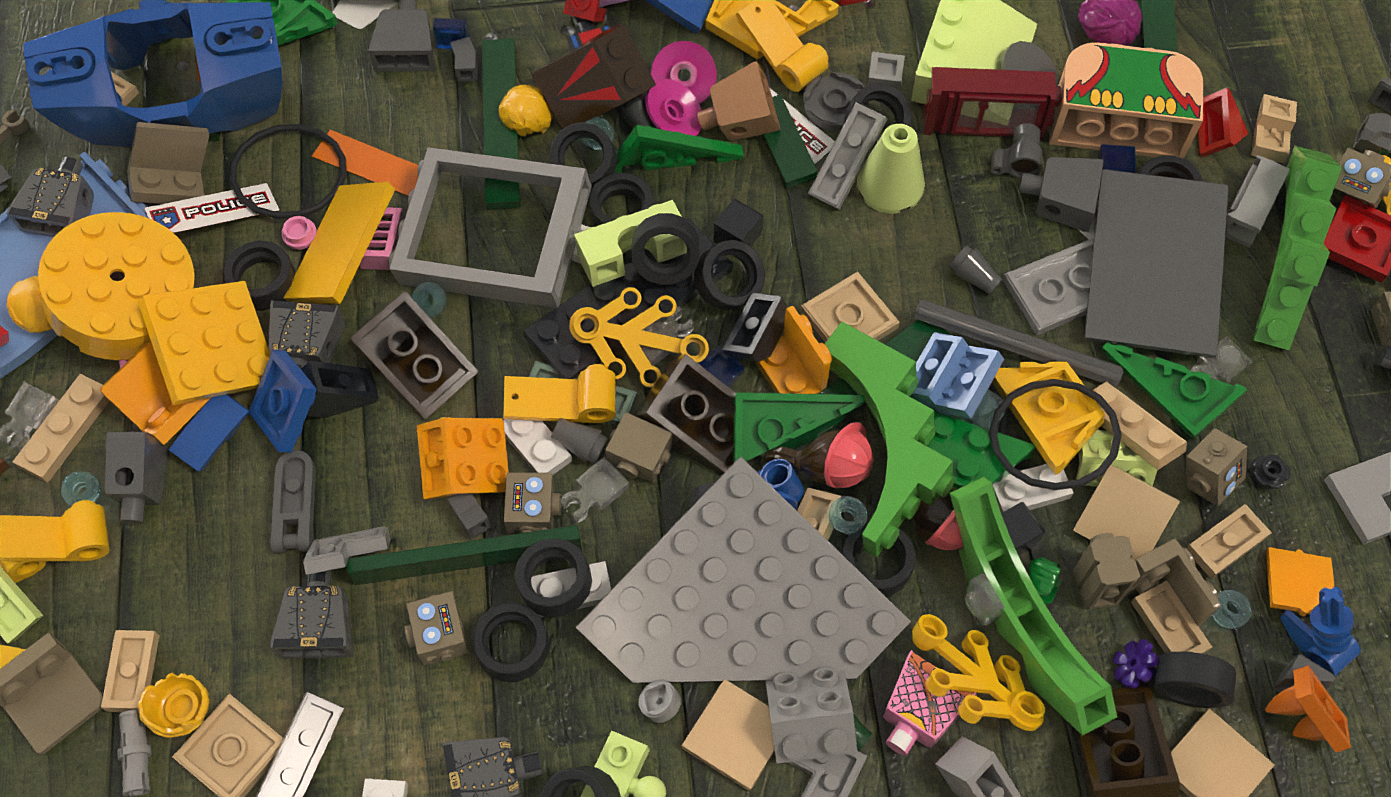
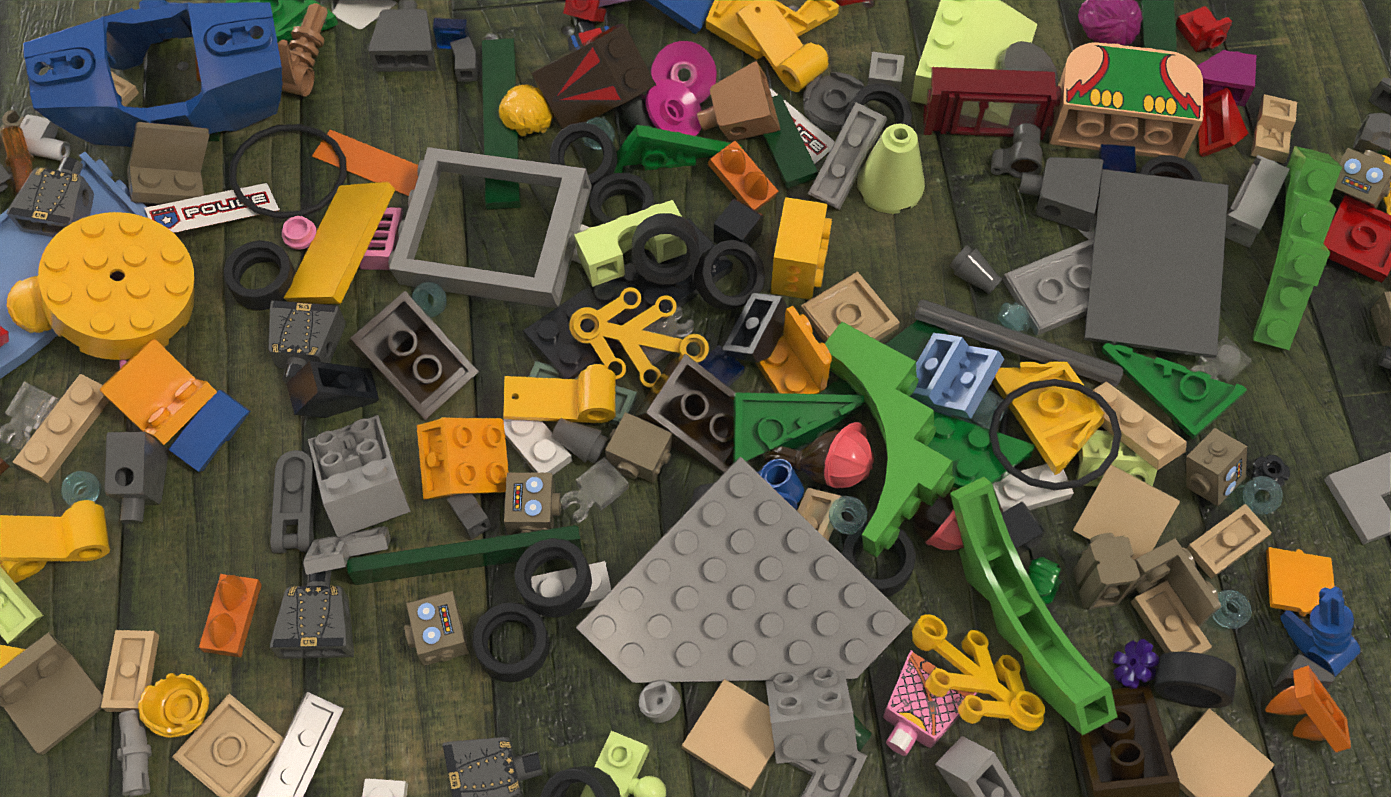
(17, 155): none -> clear orange axle
(40, 136): none -> white piece
(206, 340): yellow plate -> none
(230, 615): none -> orange tile
(282, 401): blue plate -> none
(299, 61): none -> medium nougat piece
(357, 476): none -> light grey slope
(742, 176): none -> orange tile
(800, 248): none -> yellow piece
(983, 600): clear plate -> none
(1014, 317): none -> clear light blue plate
(1203, 29): none -> red bracket
(1230, 71): none -> magenta slope
(1262, 483): none -> clear light blue plate

